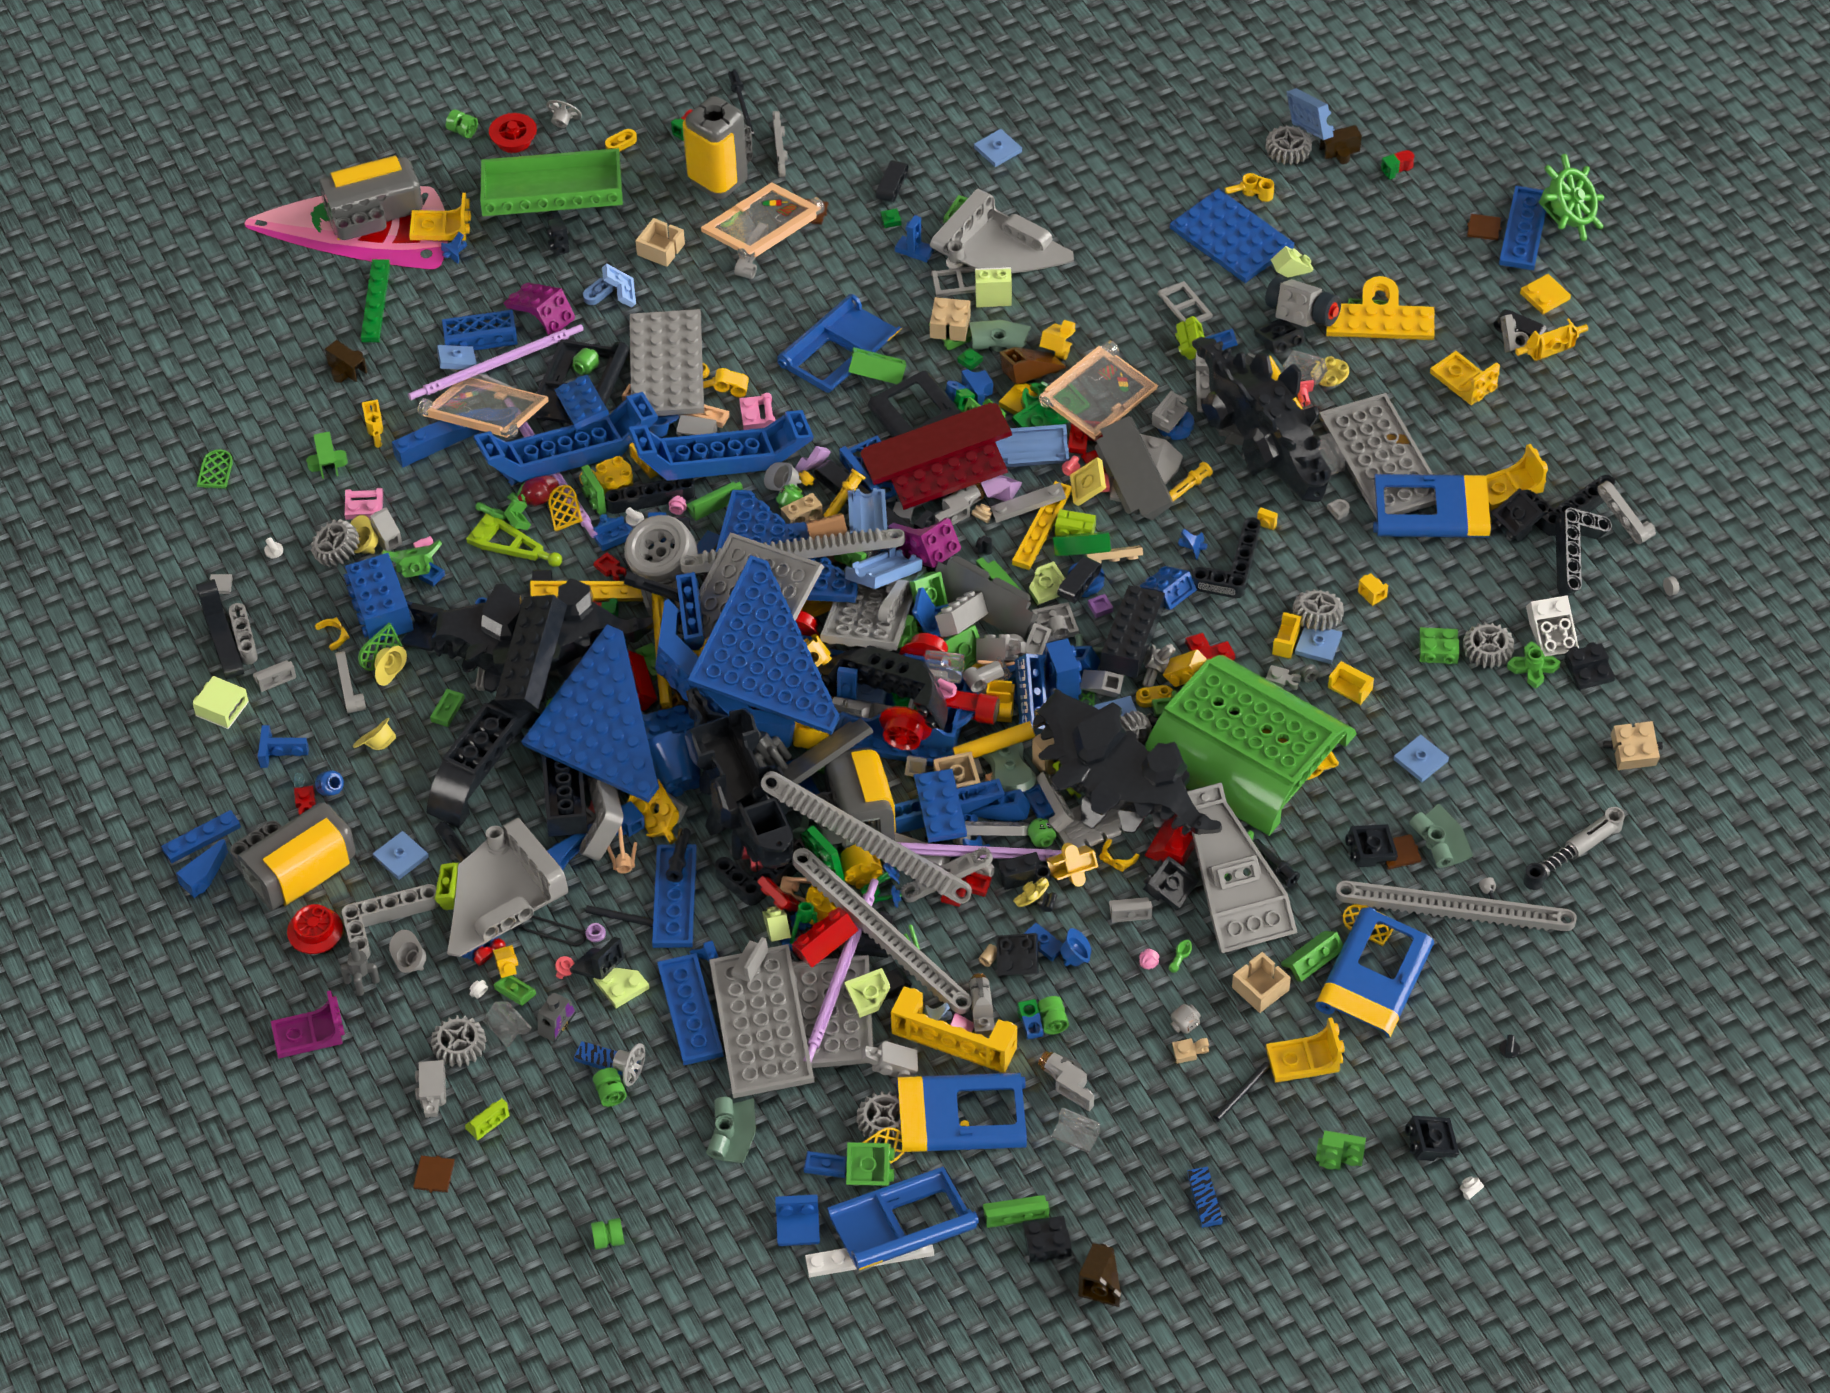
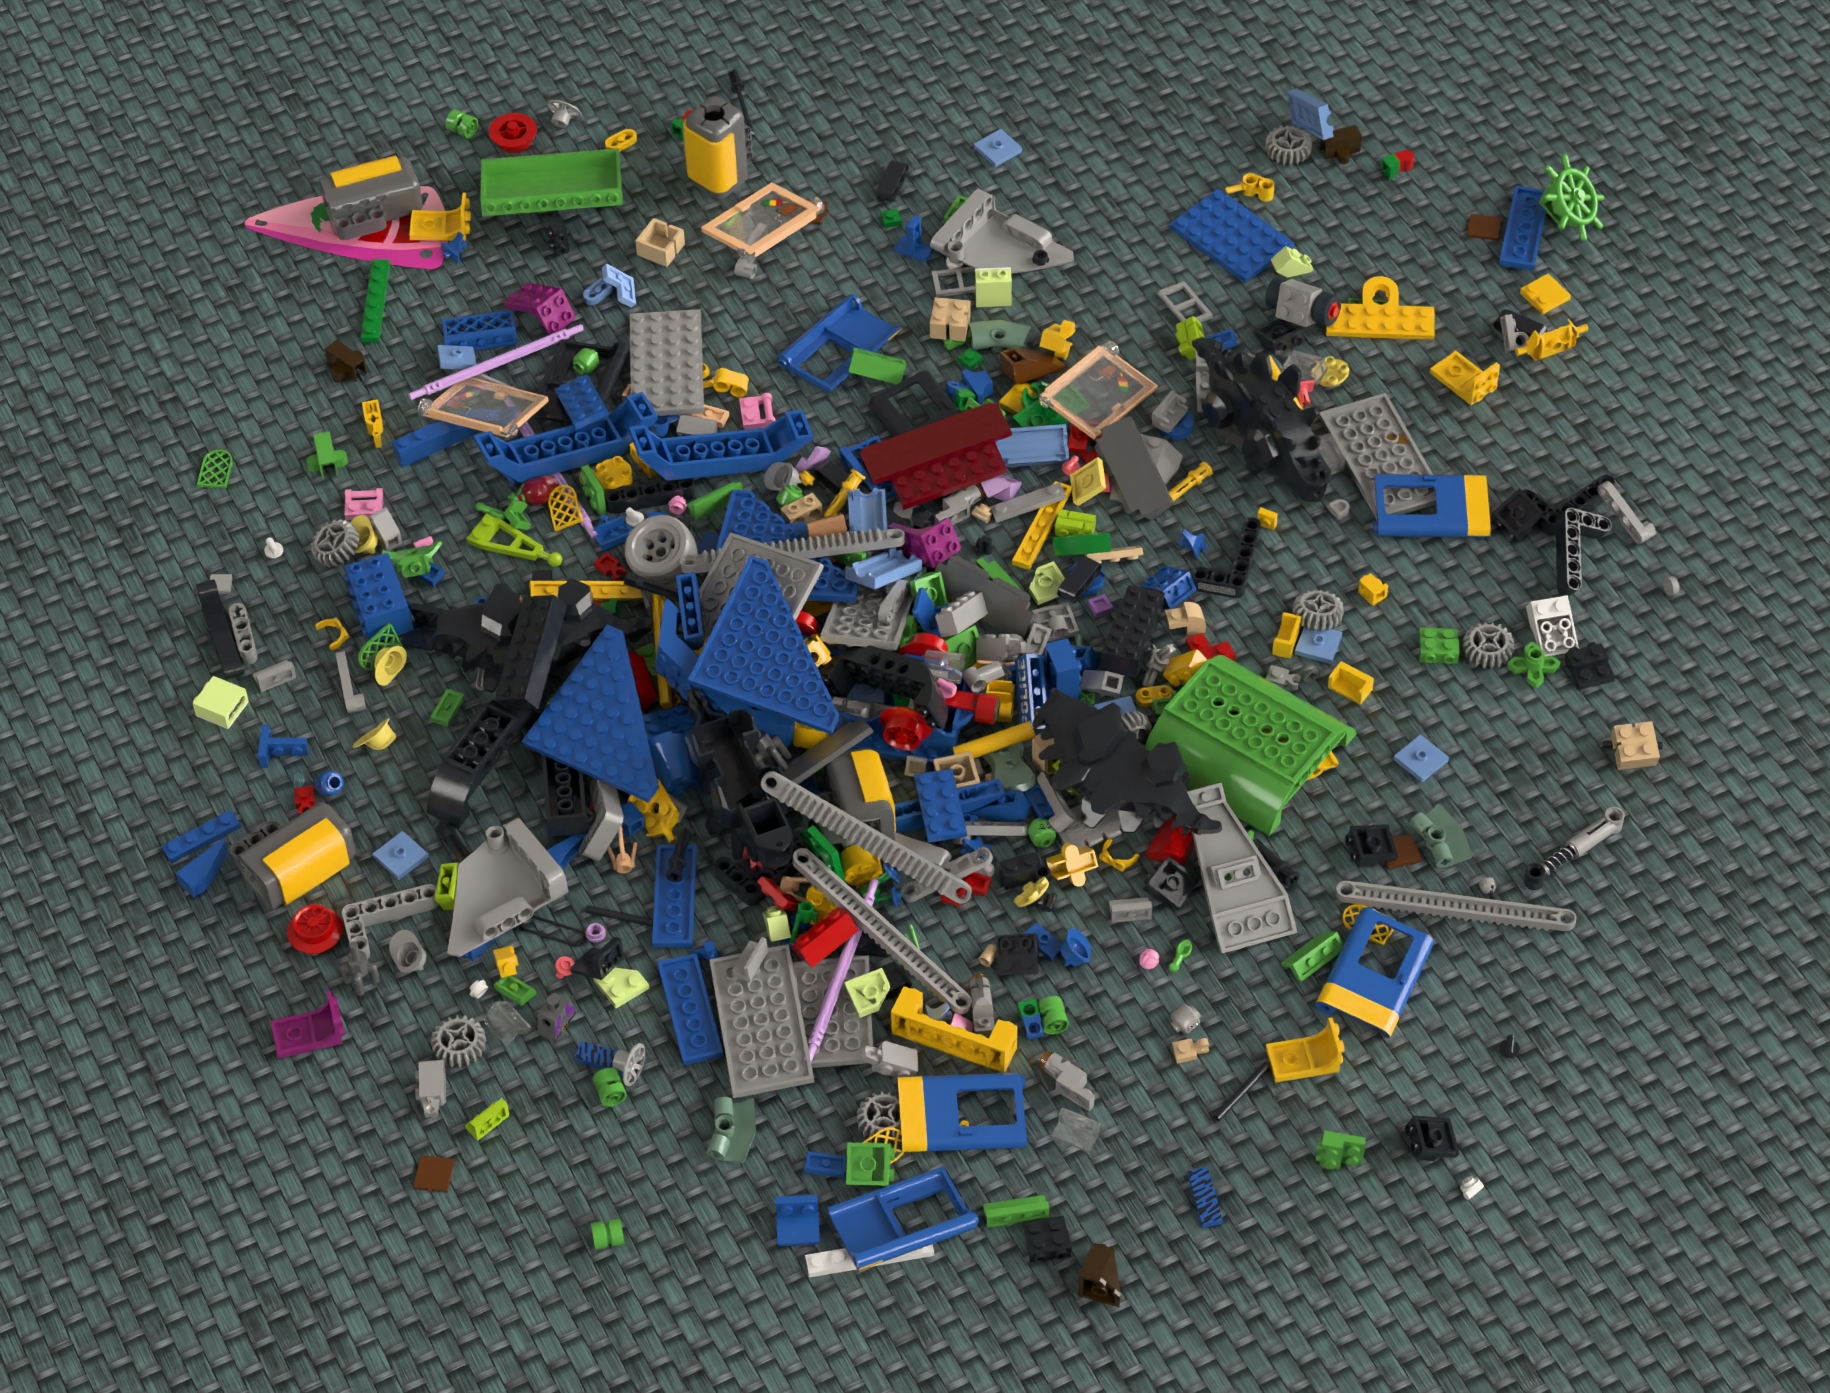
(483, 954): red plate -> none
(781, 154): light grey piece -> none
(847, 683): blue hinge -> none
(960, 850): lavender axle -> none
(1040, 257): none -> black plate
(1188, 616): none -> tan brick
(1260, 988): tan piece -> none
(1525, 474): yellow bracket -> none

